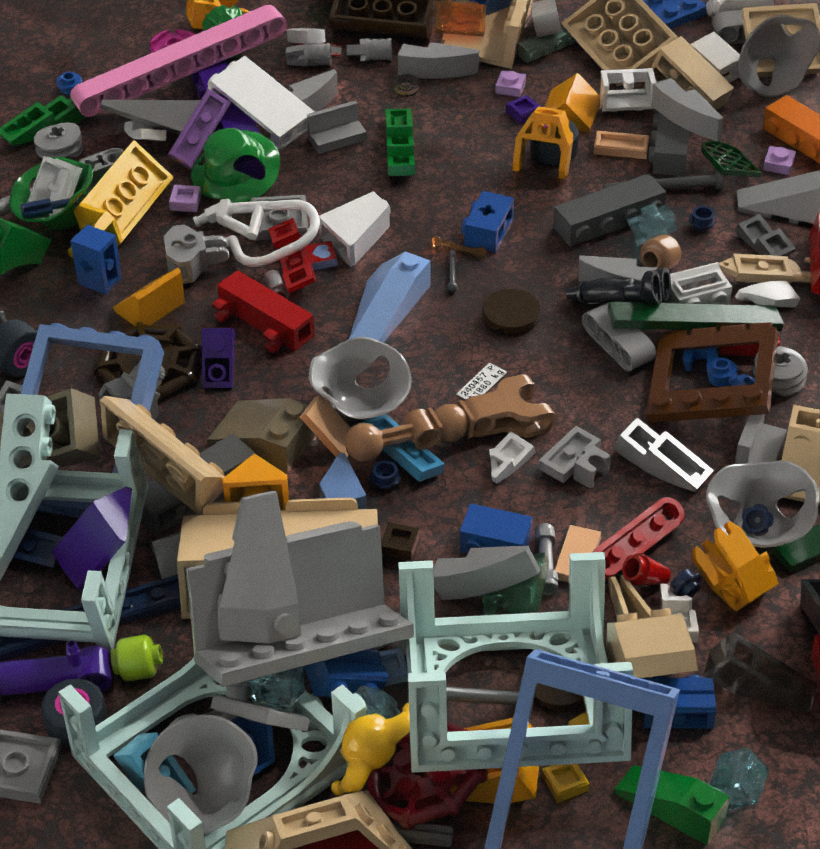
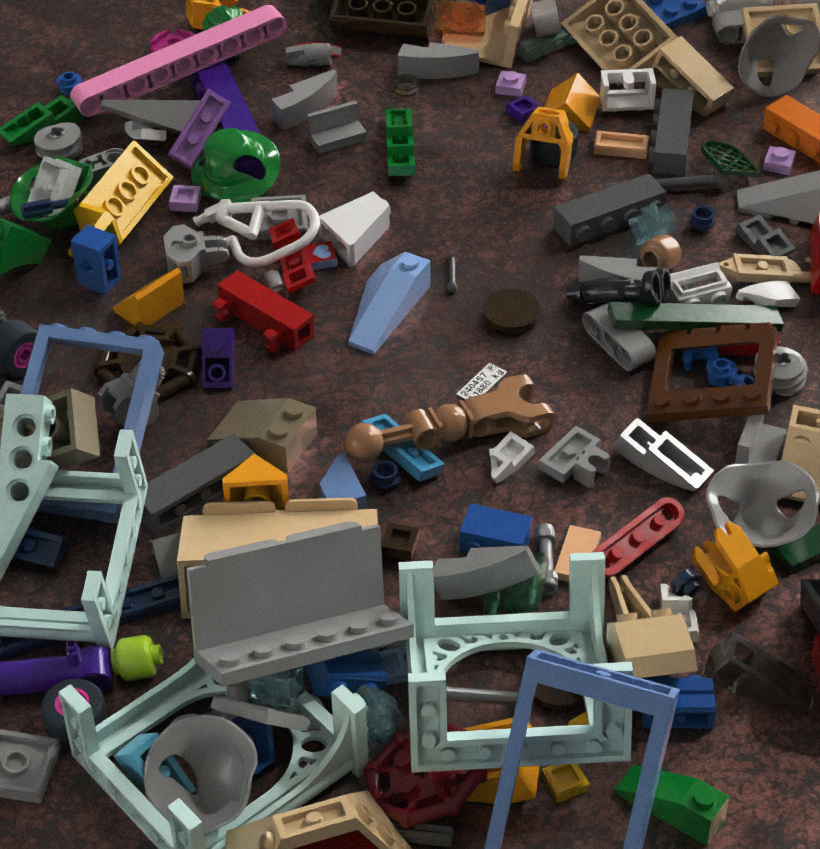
(95, 536): dark purple slope -> none
(162, 454): tan slope -> none
(259, 586): light grey wedge -> none
(262, 100): white panel -> none
(306, 35): white beam -> none
(326, 425): light nougat tile -> none
(338, 370): light grey piece -> none
(367, 746): yellow piece -> none
(372, 49): light grey hinge -> none
(479, 252): clear orange hinge -> none
(488, 221): blue brick -> none
(645, 571): red cone -> none
(687, 109): light grey slope -> none
(719, 55): white hinge -> none
(740, 776): clear light blue brick -> none
(749, 523): dark blue plate -> none

